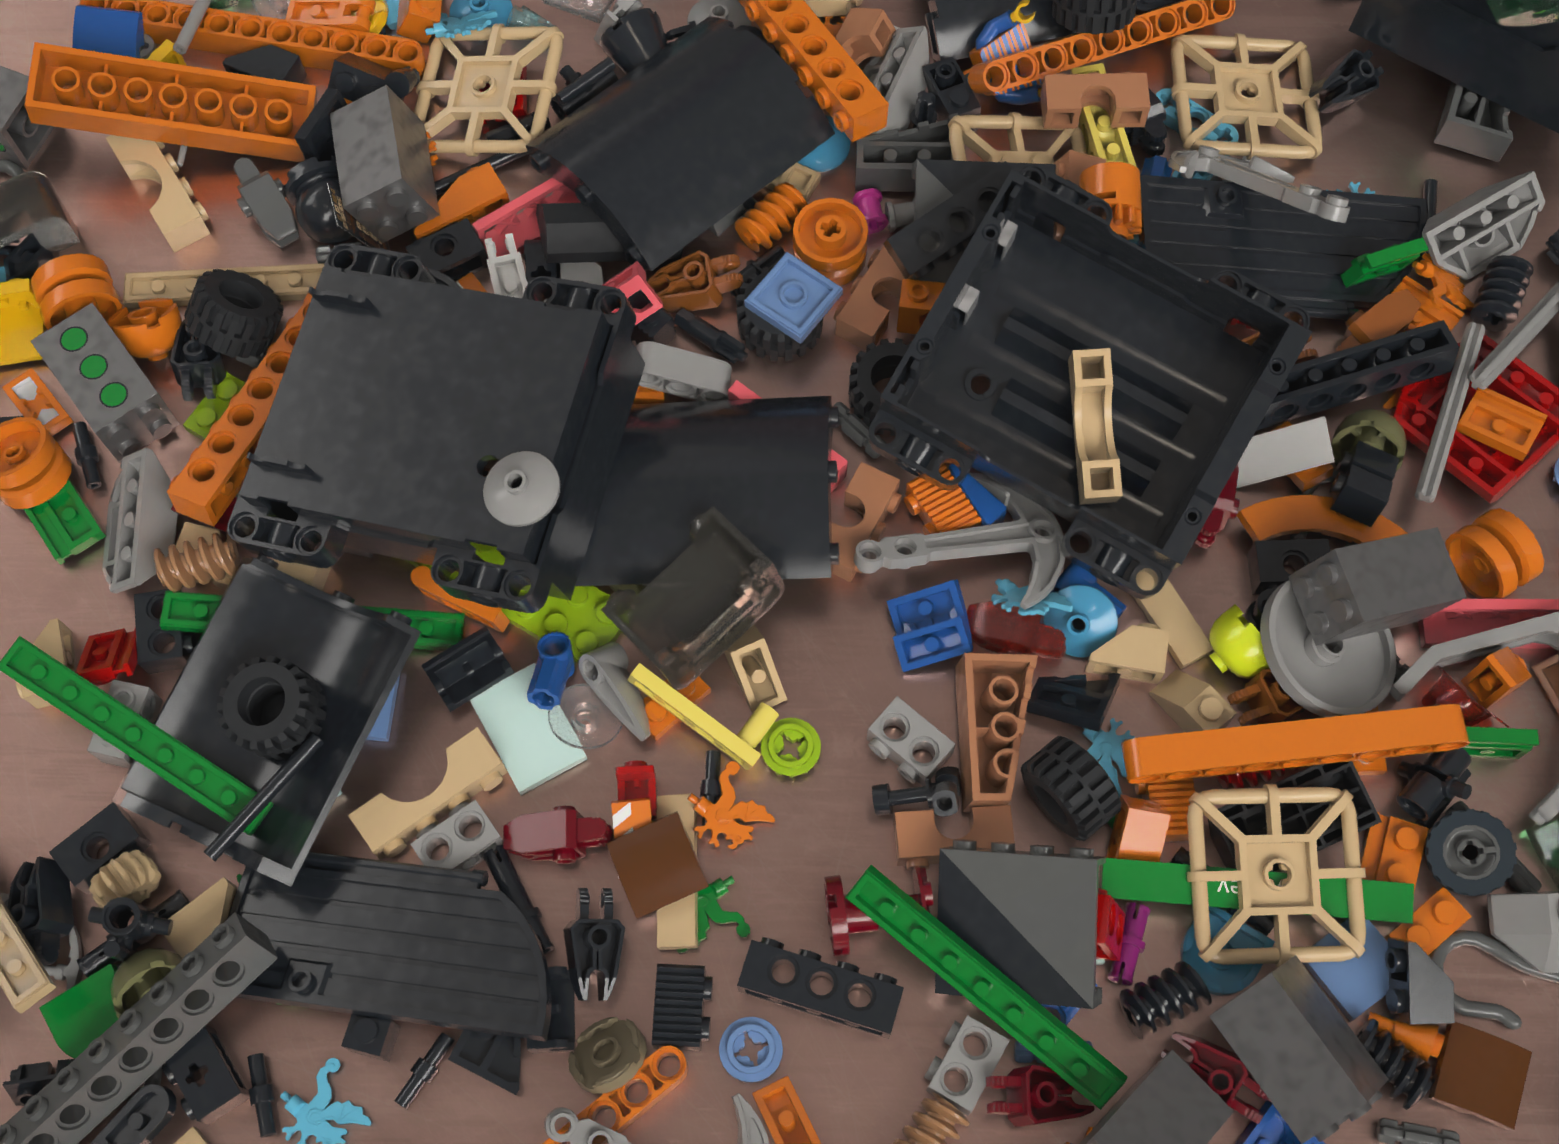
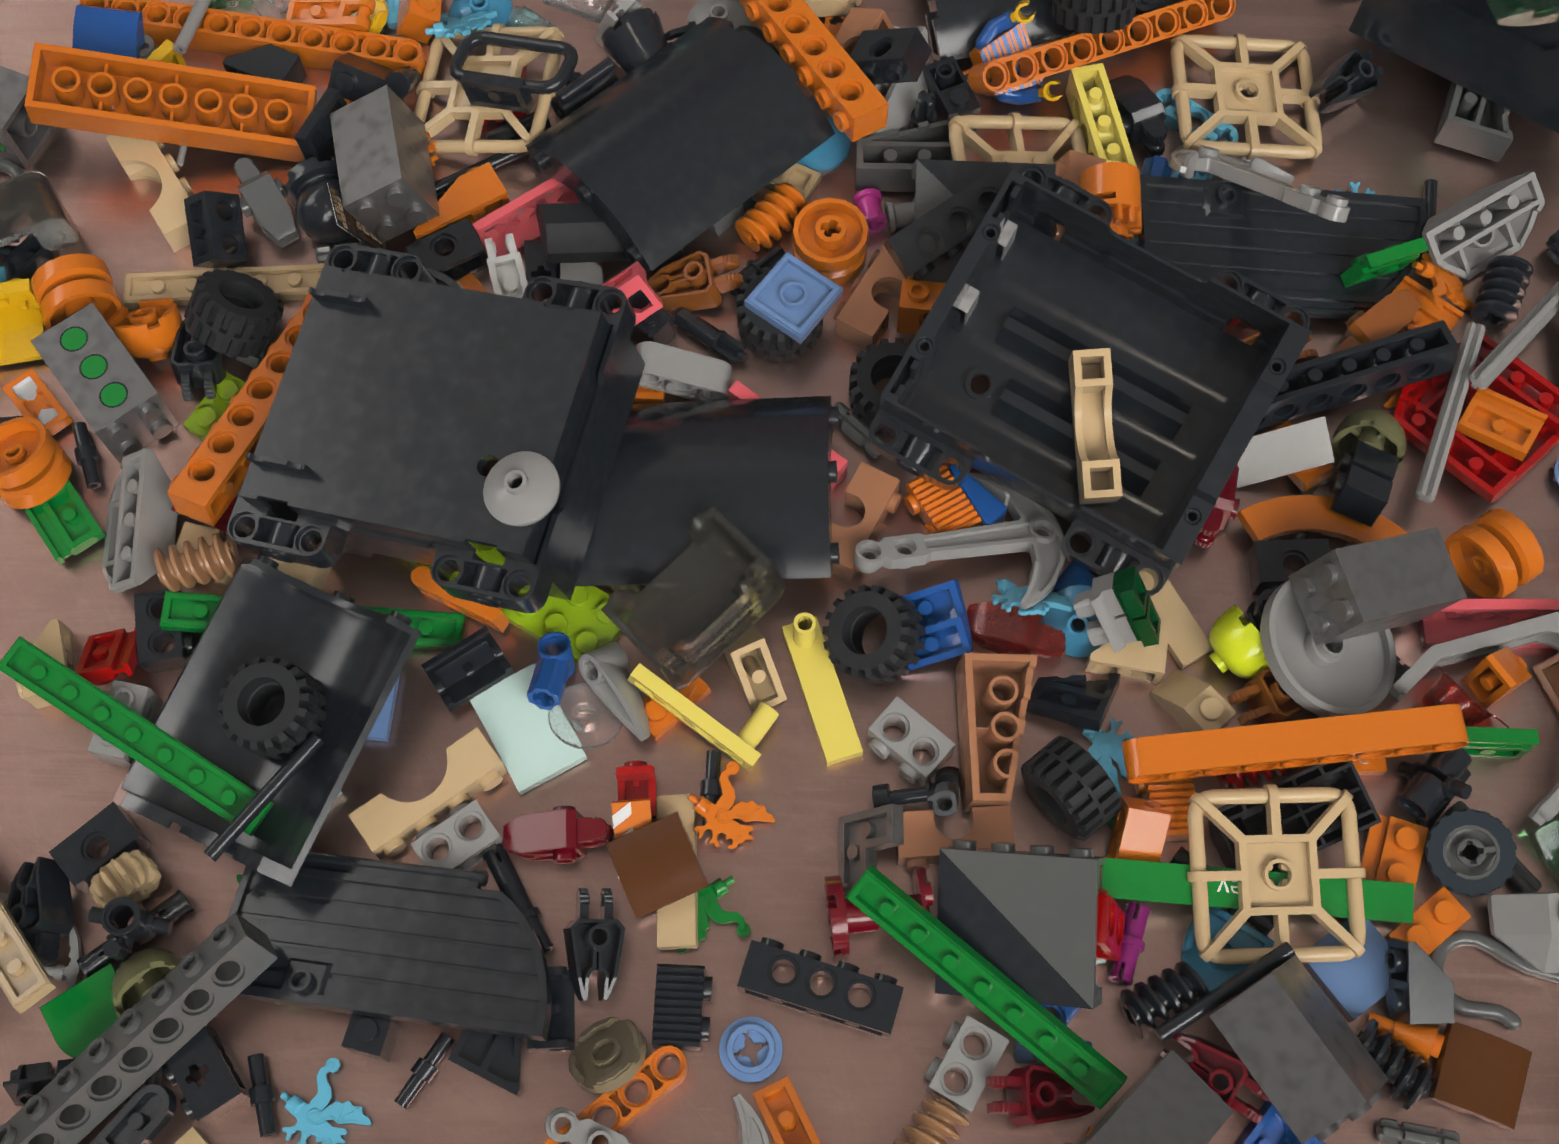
(201, 917): tan slope -> none
(216, 230): none -> black brick
(508, 91): none -> black bar
(795, 731): lime gear -> none
(821, 690): none -> light yellow piece
(848, 625): none -> black tyre
(865, 834): none -> flat silver plate
(891, 54): none -> black brick
(1119, 94): nougat arch -> none
(1122, 610): none -> hips
(1224, 992): none -> black bar

